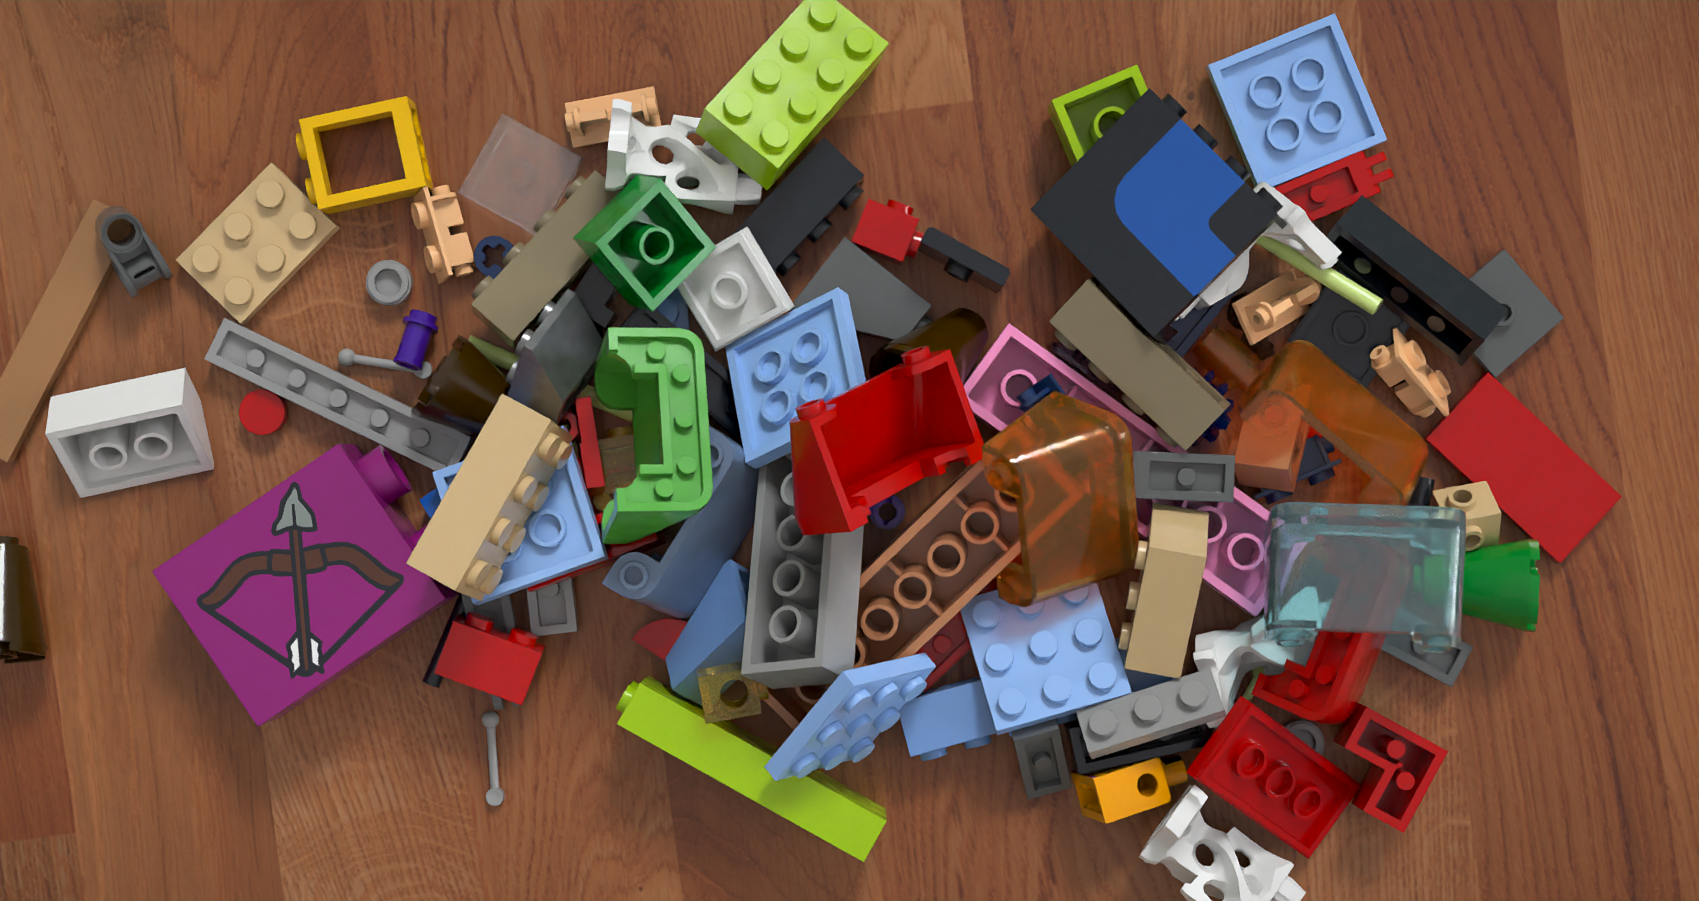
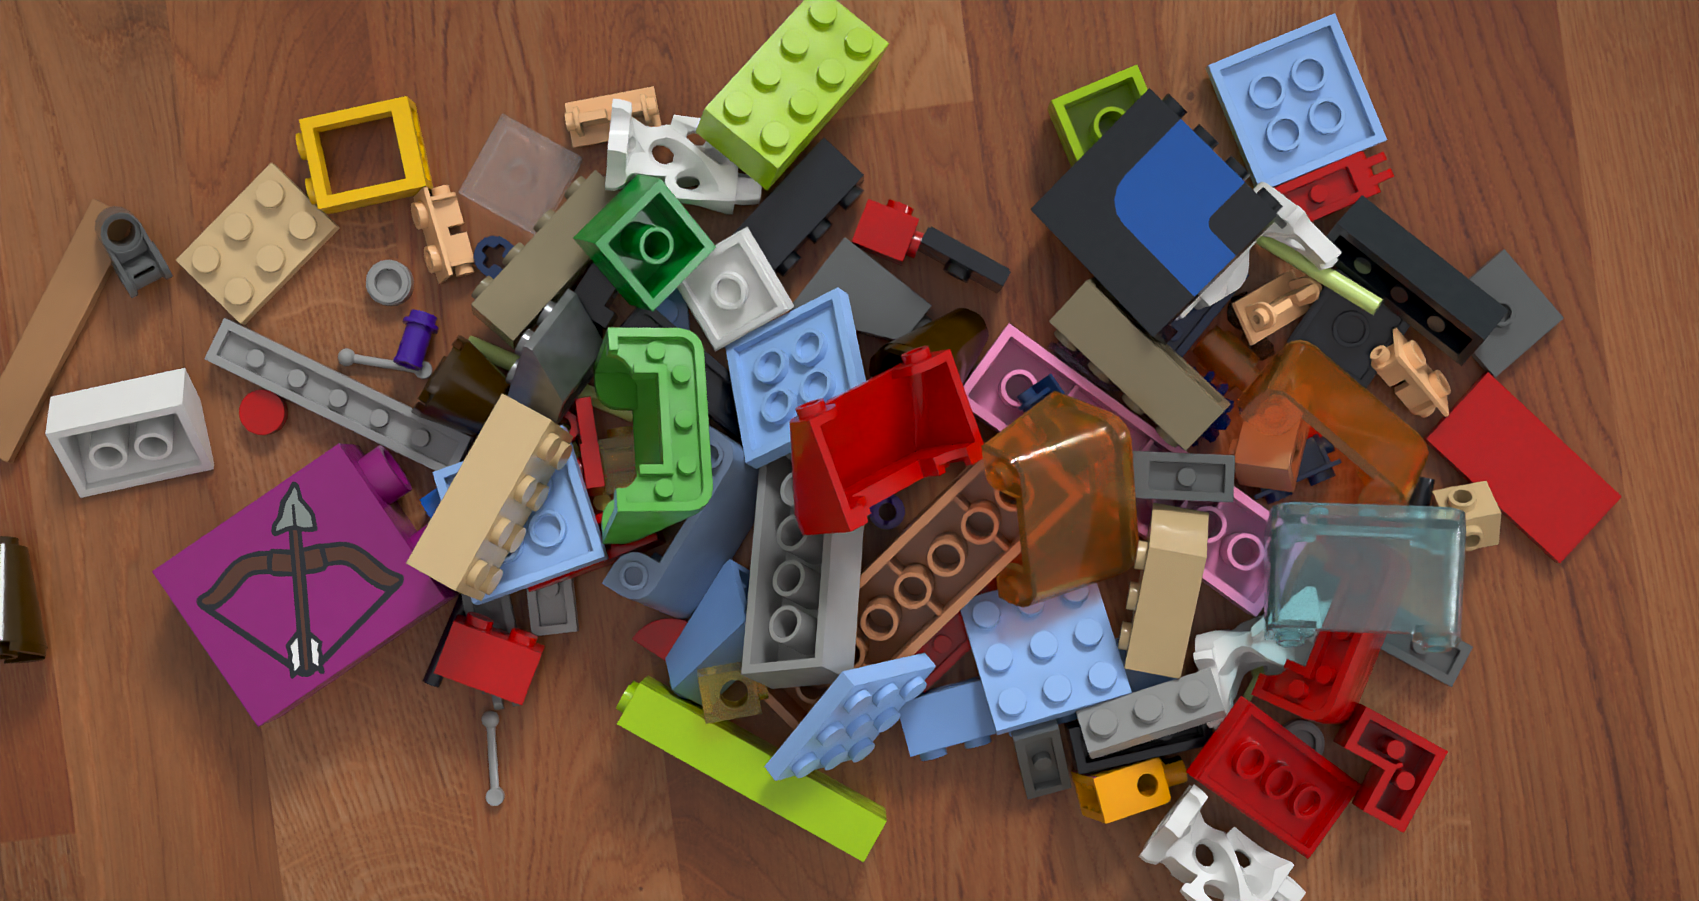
(1503, 584): green cone -> none

